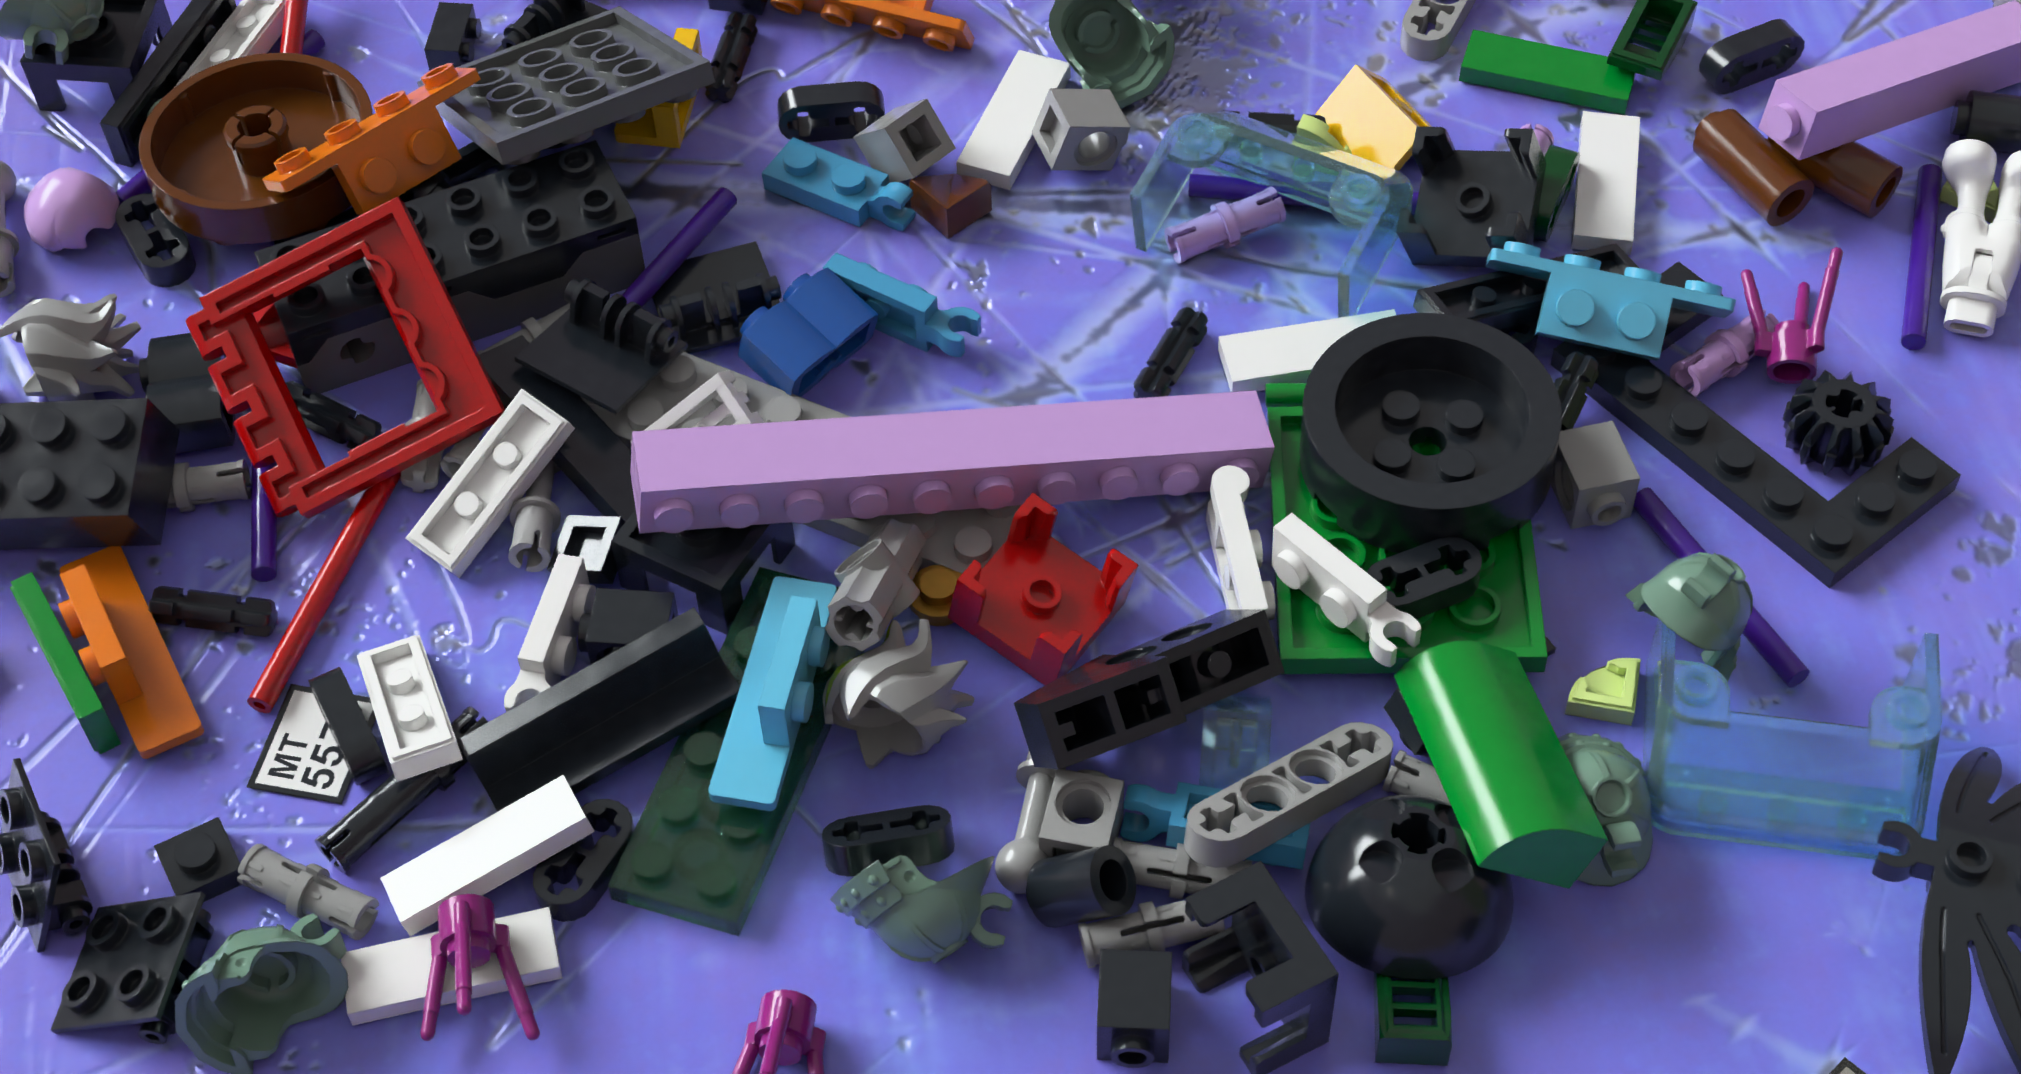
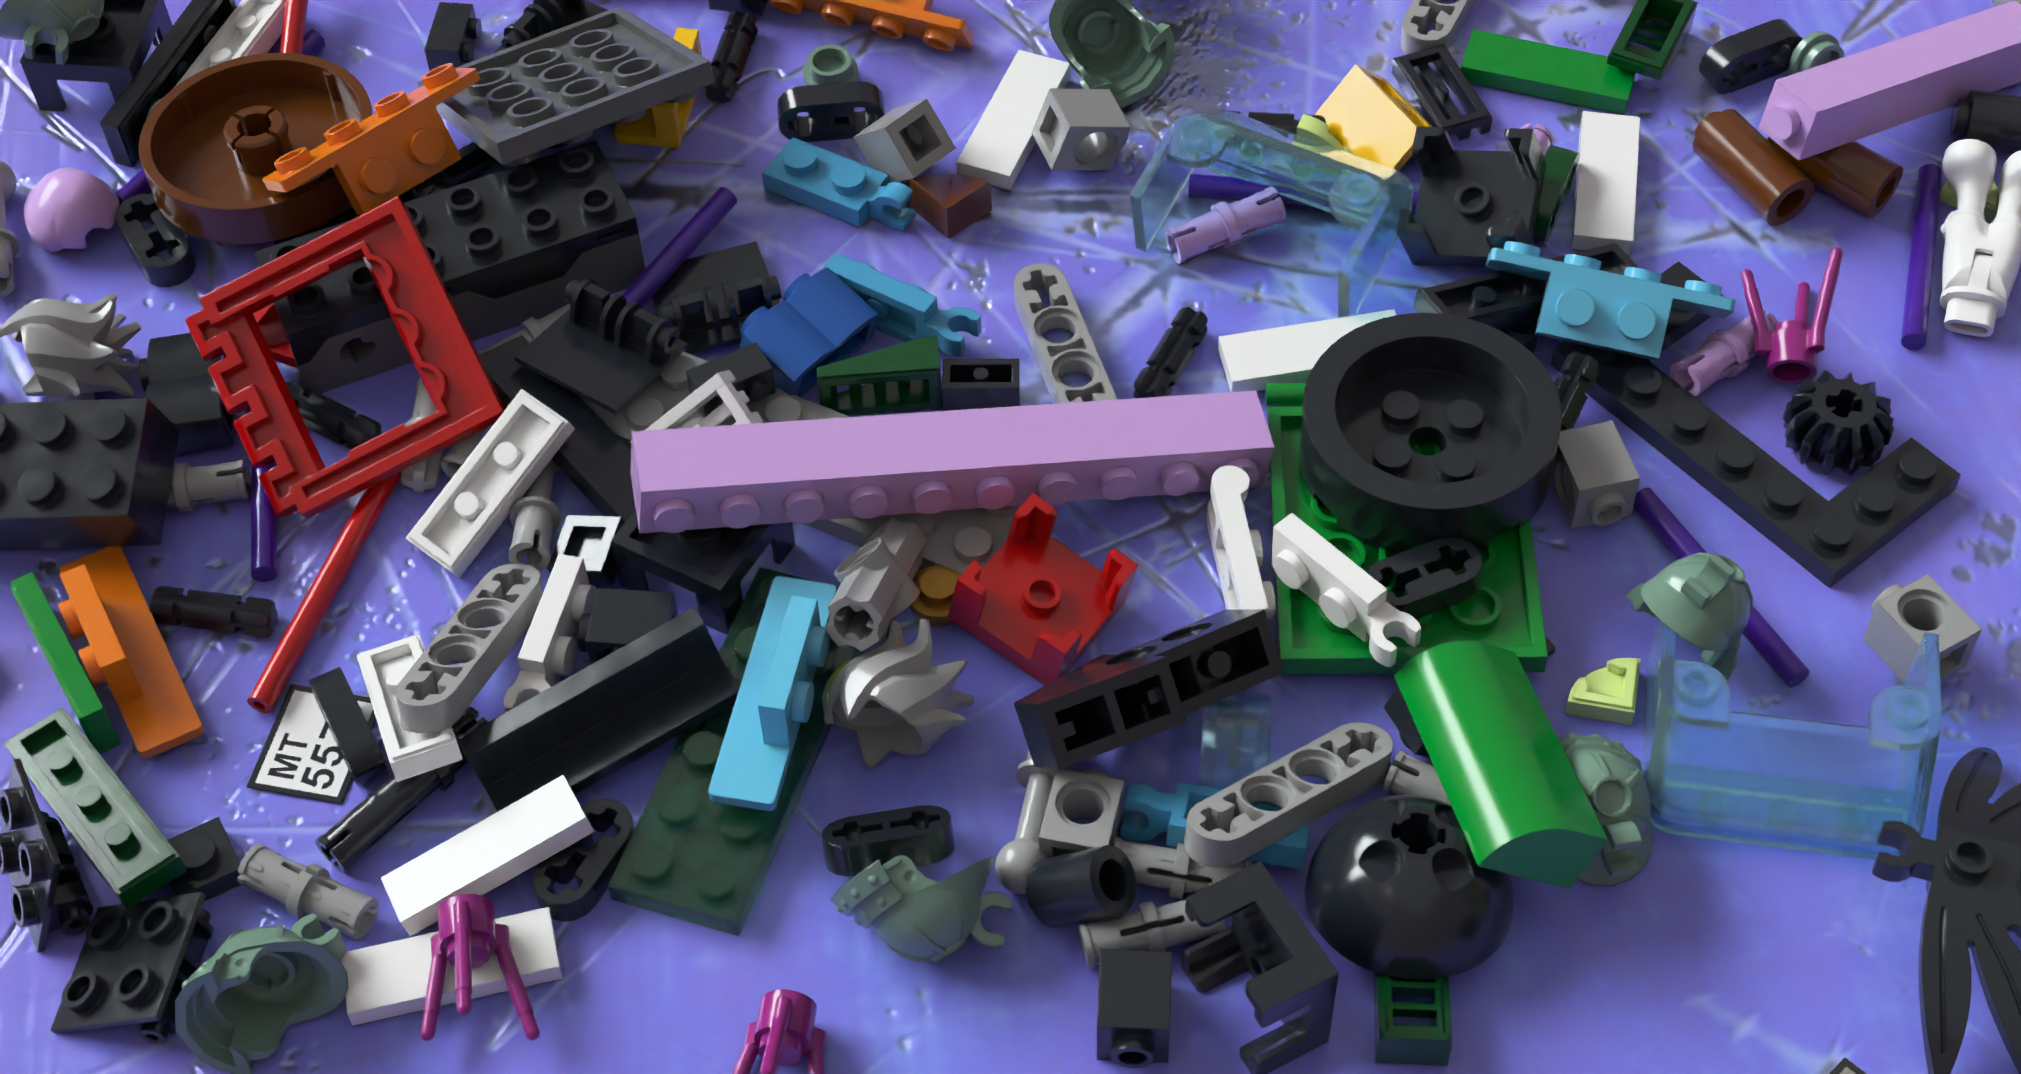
(96, 808): none -> tile
(469, 643): none -> light grey beam
(748, 367): none -> black piece
(829, 65): none -> sand green plate
(896, 380): none -> dark green slope
(980, 383): none -> black piece
(1059, 358): none -> light grey beam
(1432, 97): none -> black tile
(1814, 51): none -> sand green plate
(1908, 612): none -> light grey brick

